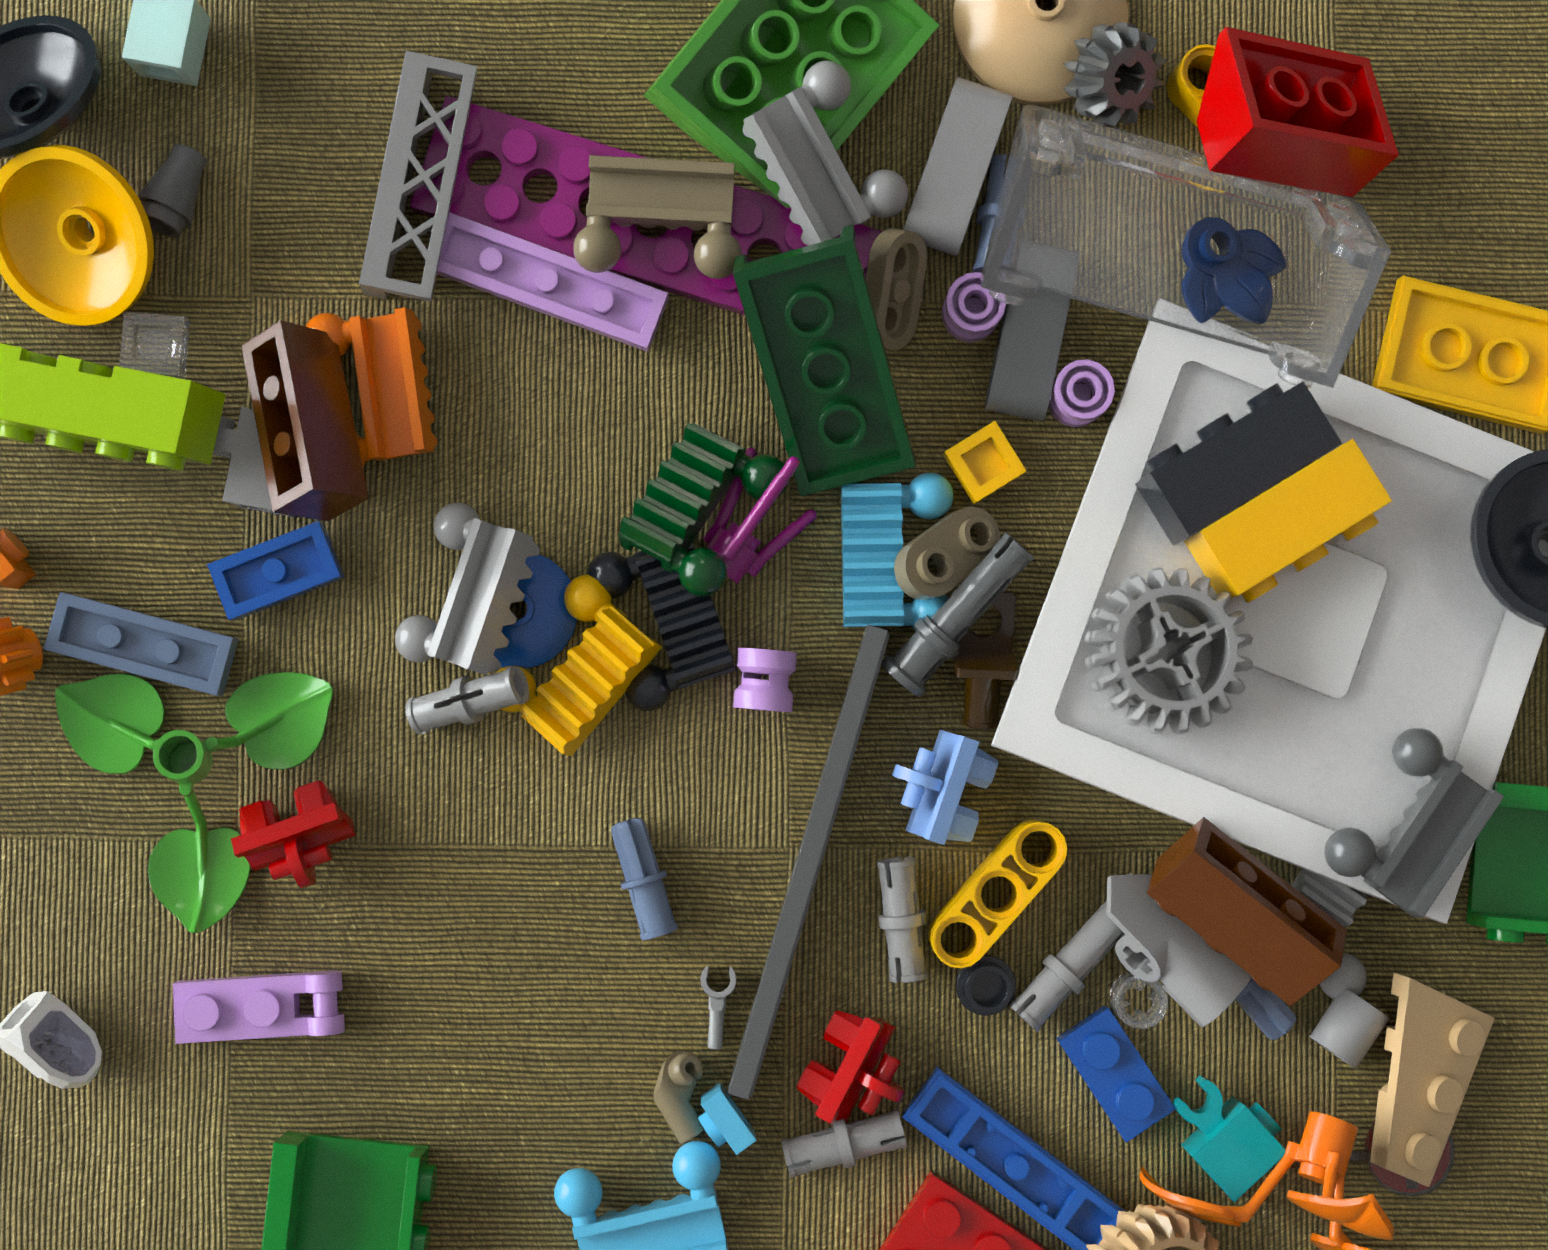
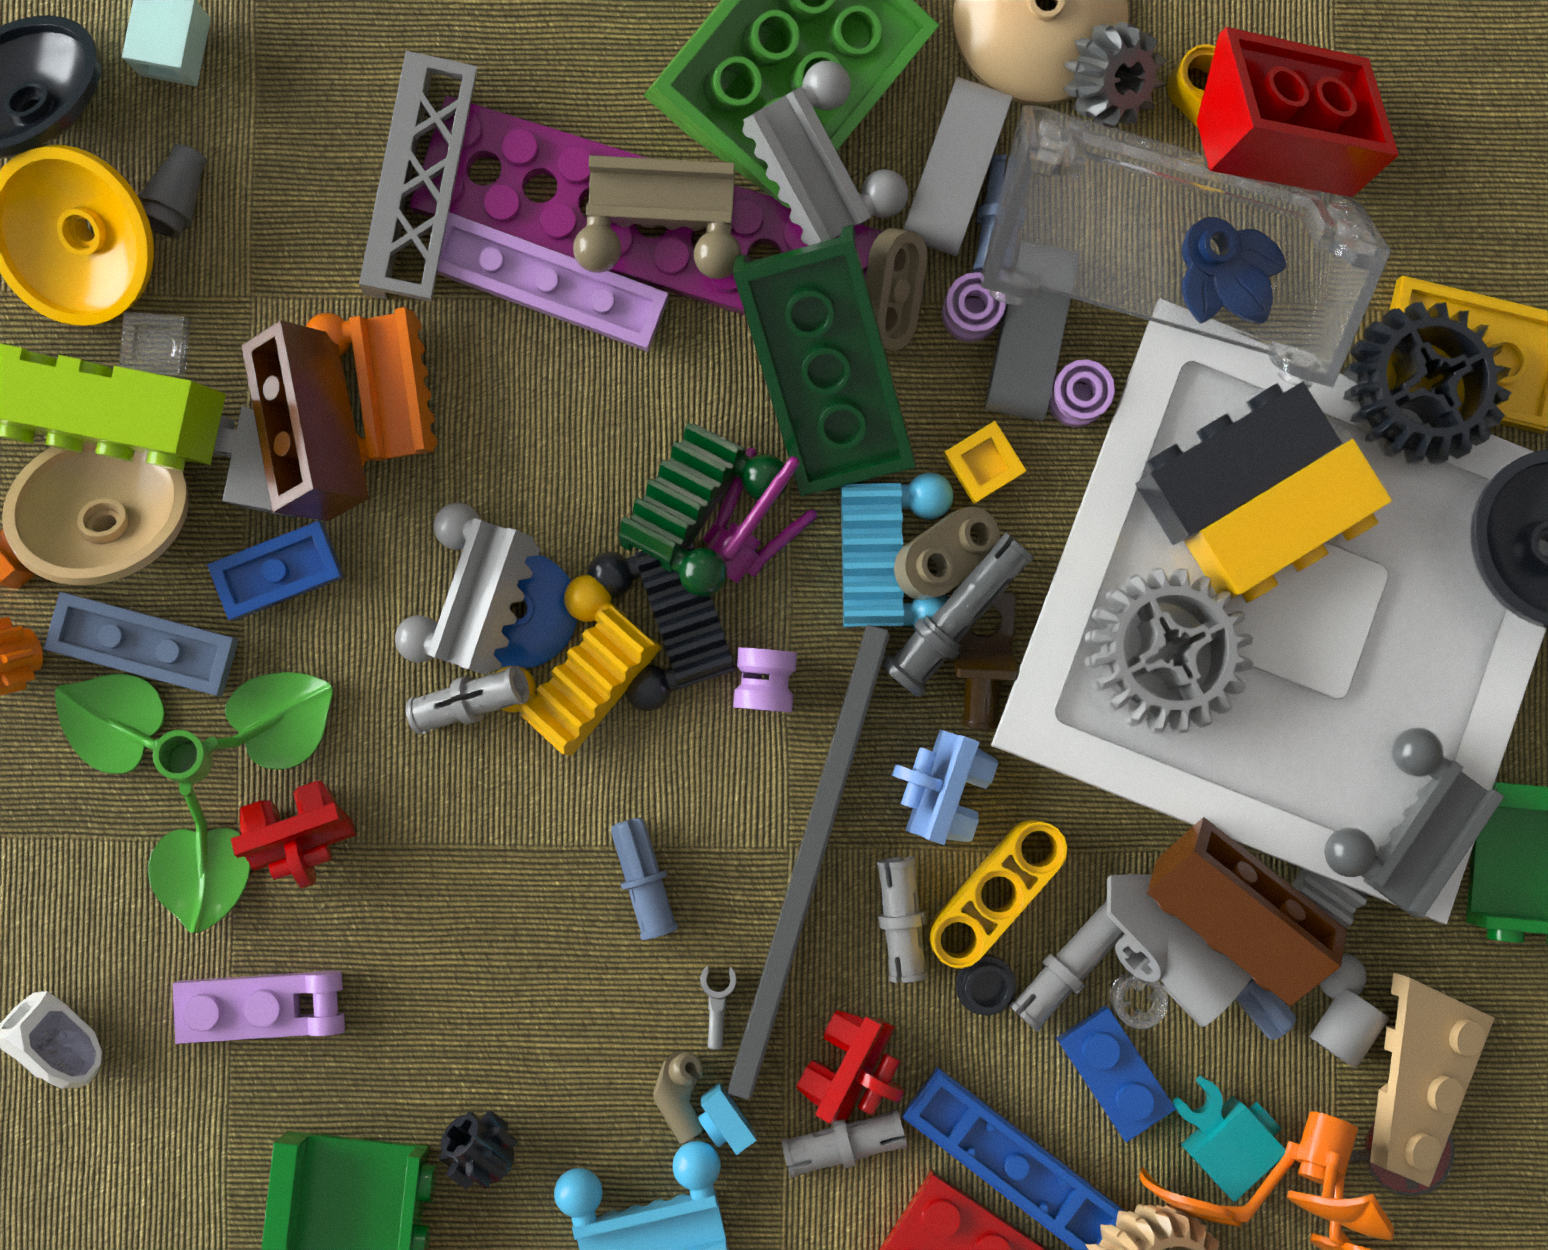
(68, 500): none -> tan dish
(477, 1149): none -> black gear
(1469, 358): none -> black gear

